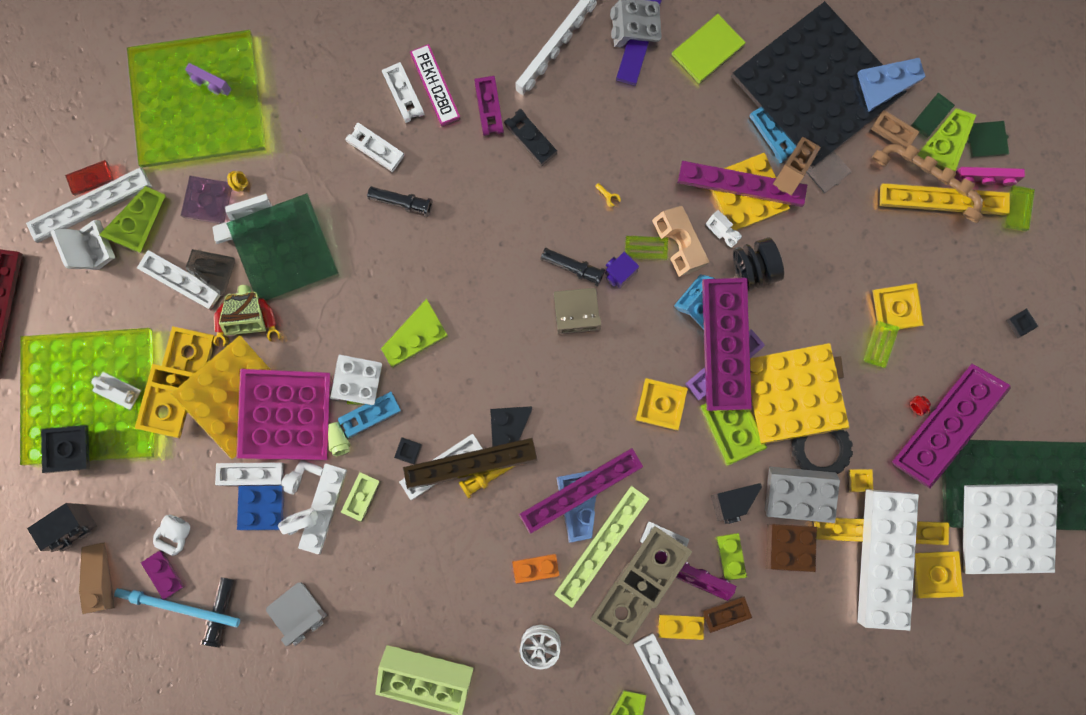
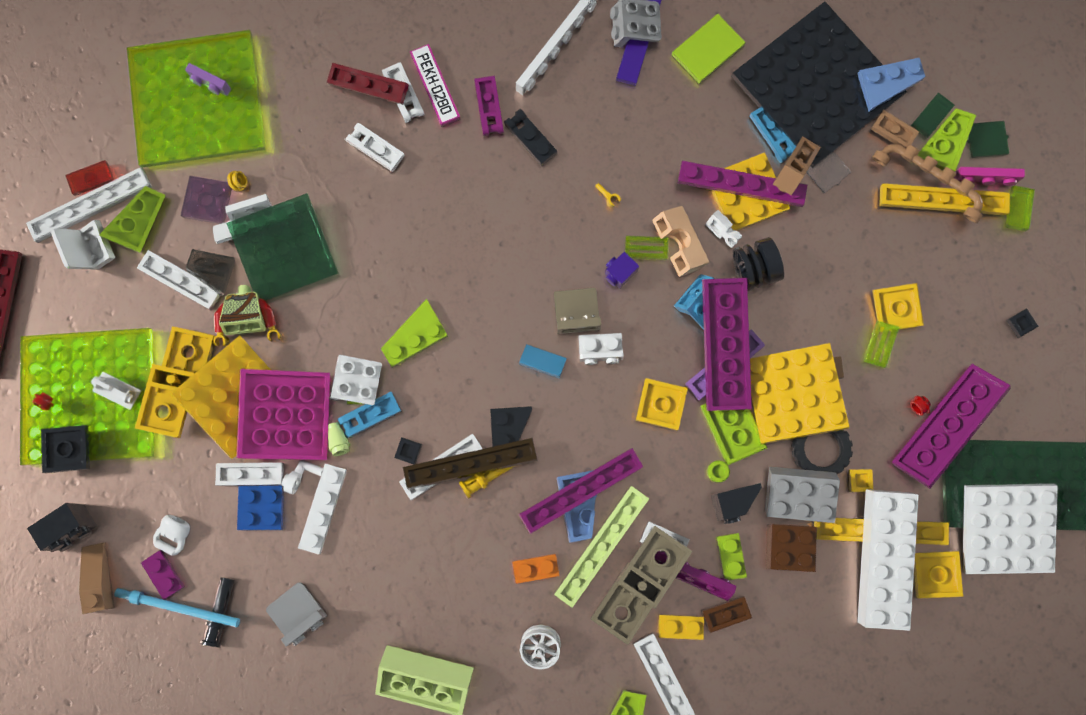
(43, 401): none -> red plate
(303, 519): white plate -> none
(360, 497): yellowish green plate -> none
(367, 83): none -> dark red plate
(409, 202): black pin -> none
(542, 361): none -> dark azure slope
(582, 269): black pin -> none
(601, 348): none -> white bracket
(718, 471): none -> lime tile

